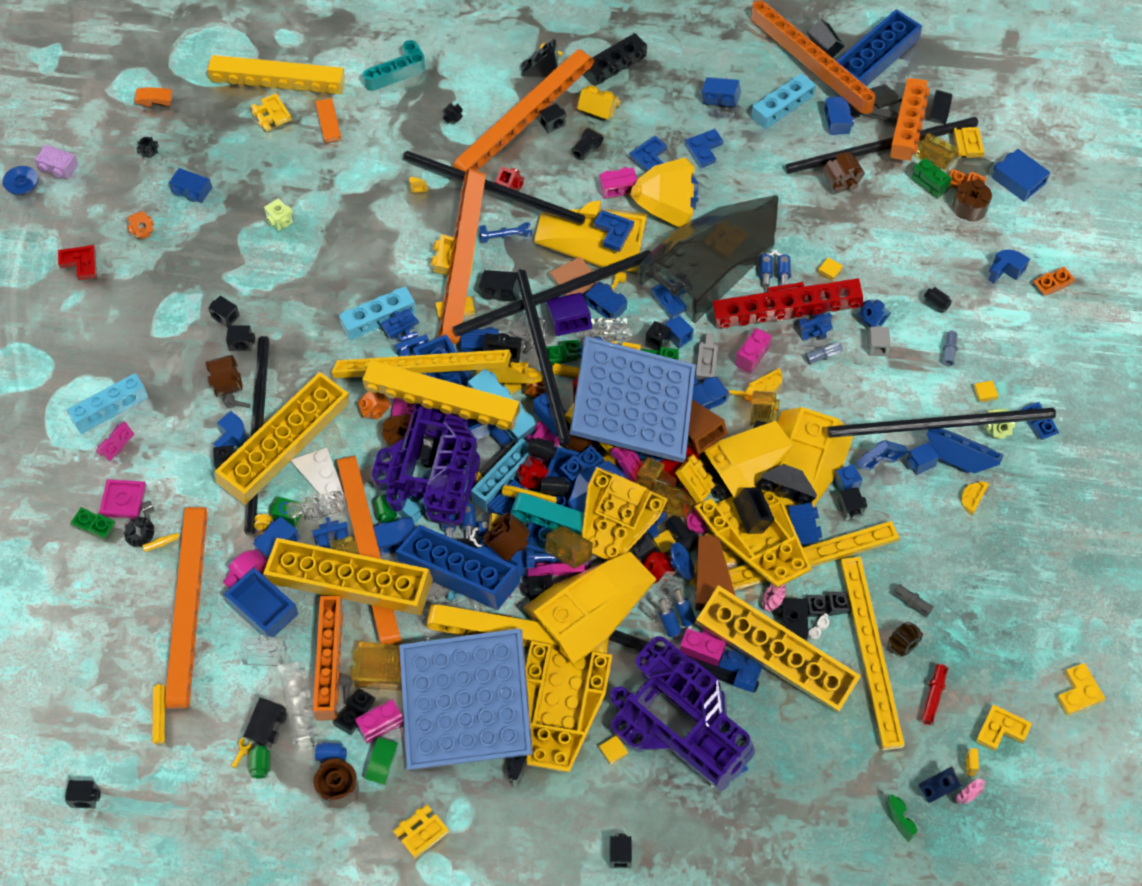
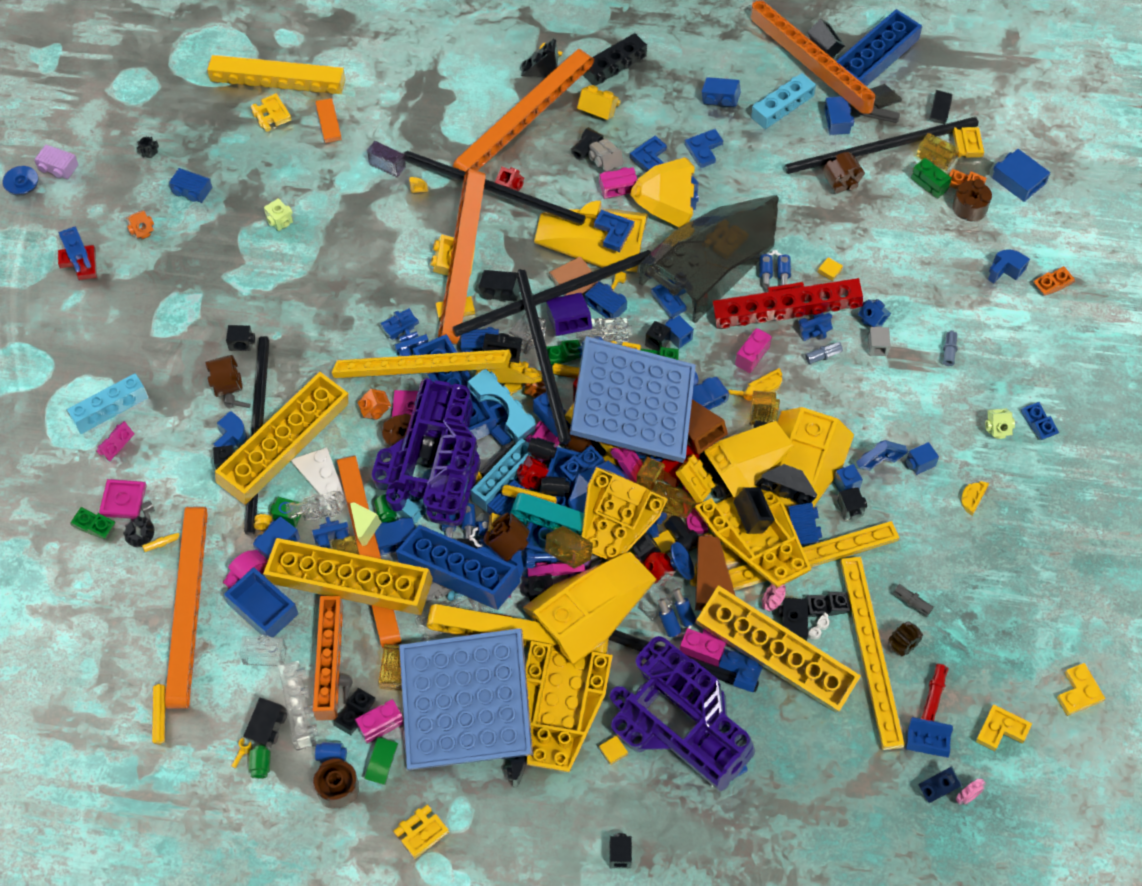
(74, 247): none -> blue hinge
(82, 794): black brick -> none
(147, 95): orange slope -> none
(223, 311): black brick -> none
(365, 523): none -> yellowish green slope
(368, 665): clear yellow brick -> none
(370, 321): medium azure brick -> none
(386, 159): none -> brick
(397, 69): teal beam -> none
(441, 395): yellow brick -> none
(452, 113): black gear -> none
(484, 235): blue piece -> none
(552, 118): black brick -> none
(605, 155): none -> light grey brick
(707, 358): light grey hinge -> none
(897, 811): green slope -> none
(909, 119): orange brick -> none
(929, 737): none -> blue bracket
(937, 299): black brick -> none
(941, 422): black axle -> none
(962, 451): blue wedge -> none
(972, 762): yellow tile -> none
(986, 391): yellow tile -> none

